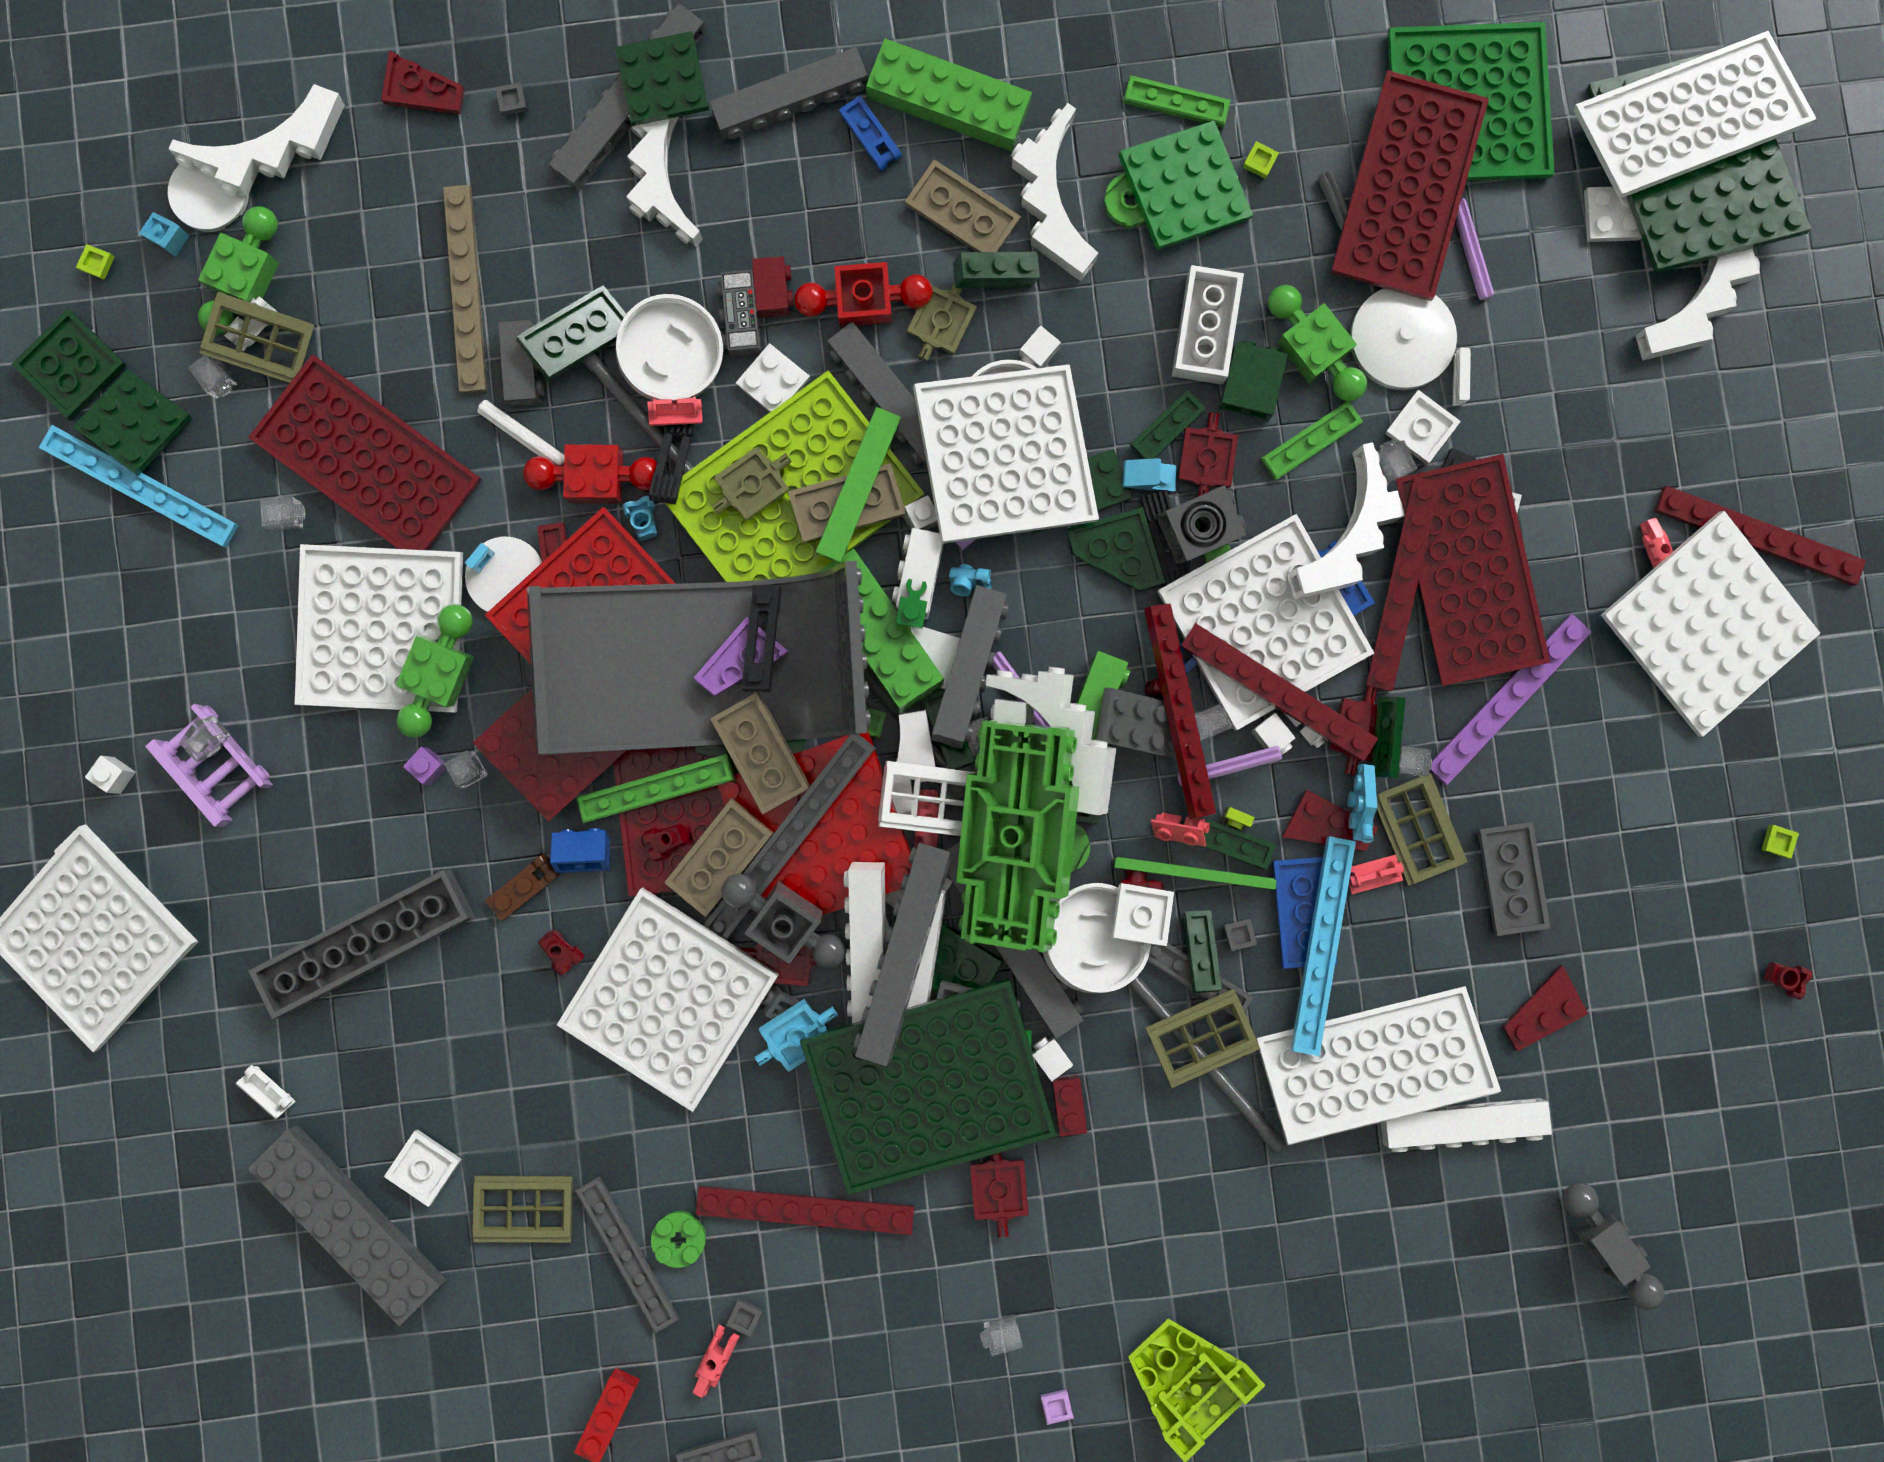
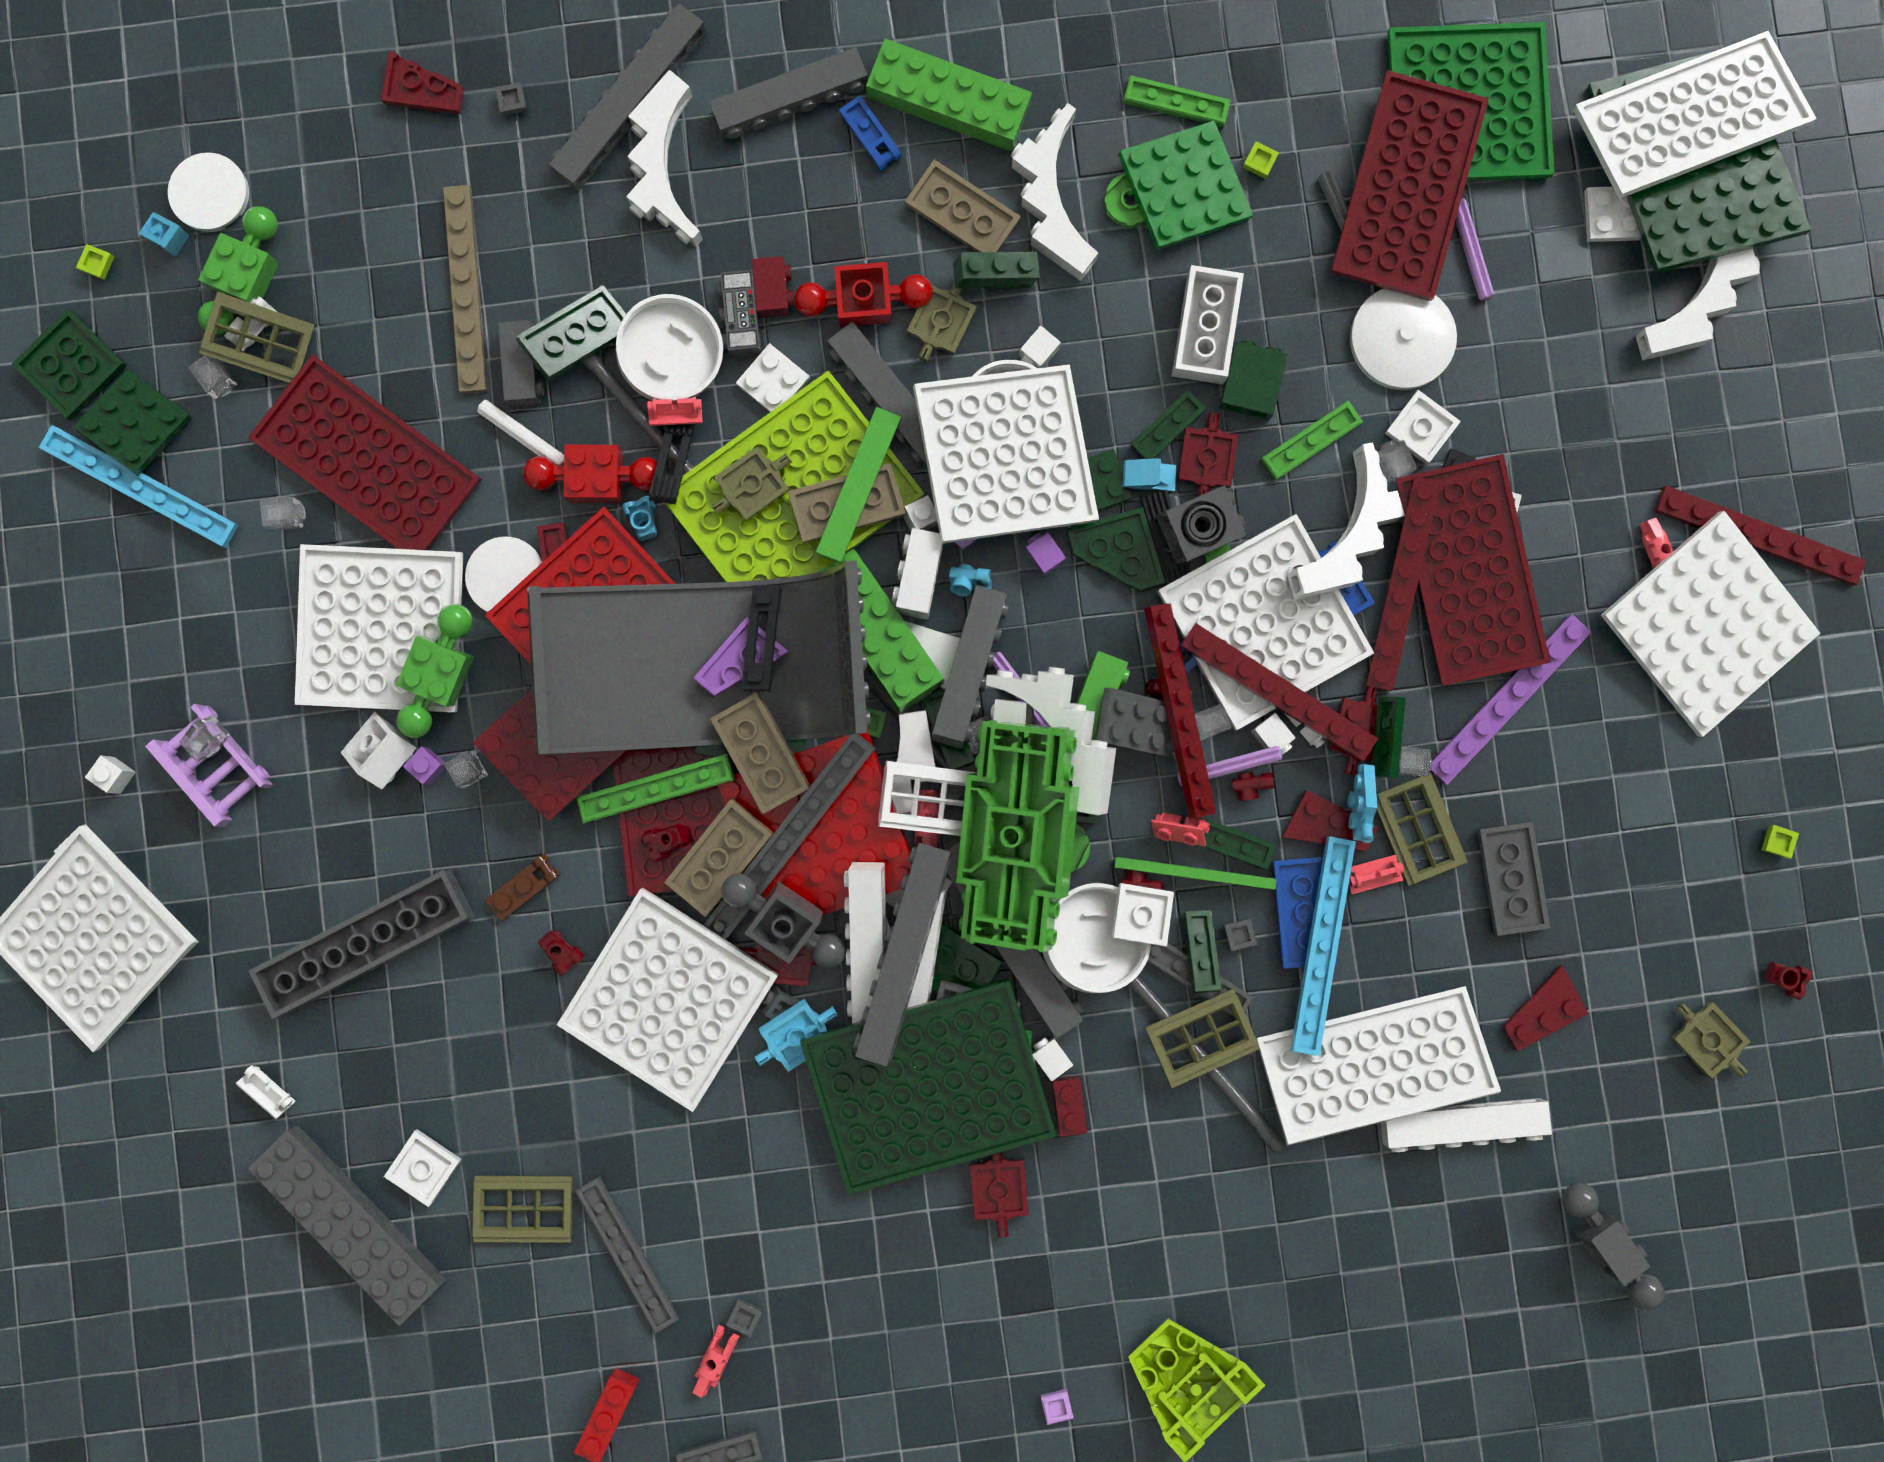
(272, 153): white arch -> none
(378, 751): none -> white slope
(480, 557): medium azure tile -> none
(580, 851): blue brick -> none
(662, 78): dark green plate -> none
(667, 1251): bright green plate -> none
(805, 1210): dark red plate -> none
(912, 609): green plate -> none
(1001, 1335): clear brick -> none
(1044, 553): none -> medium lavender brick
(1237, 818): lime plate -> none
(1247, 784): none -> dark red plate
(1317, 343): bright green brick -> none
(1461, 376): white tile -> none
(1710, 1040): none -> olive plate

